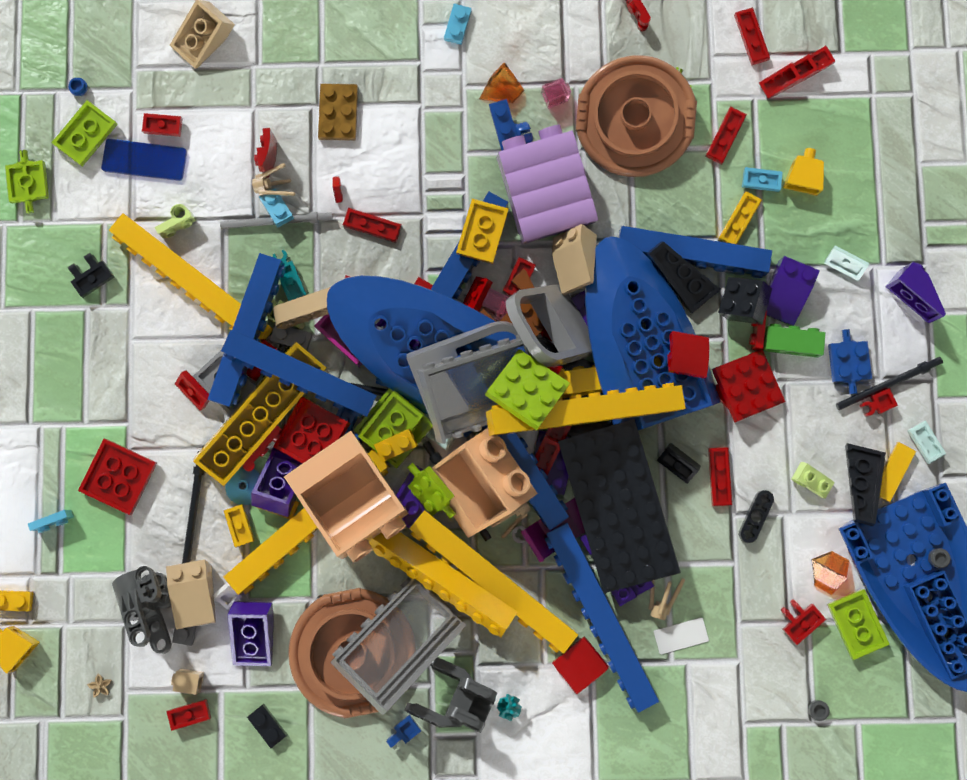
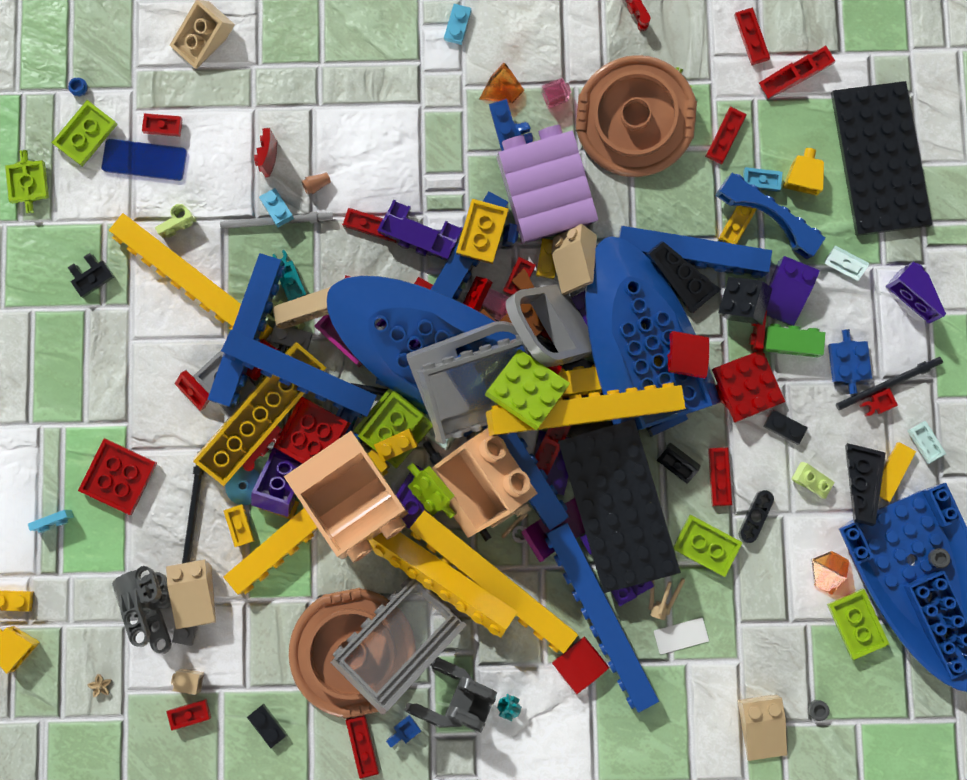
(226, 596): white plate -> none
(251, 633): dark purple slope -> none
(262, 185): tan plant -> none
(314, 183): none -> nougat cone
(337, 189): red tile -> none
(338, 112): pearl gold plate -> none
(362, 746): none -> red tile
(418, 236): none -> dark purple bracket
(510, 235): none -> blue plate
(545, 263): none -> yellow plate
(658, 428): none -> blue plate
(707, 545): none -> lime plate
(763, 726): none -> tan slope
(785, 427): none -> black plate
(801, 236): none -> blue arch
(804, 623): red hinge -> none
(881, 158): none -> black plate

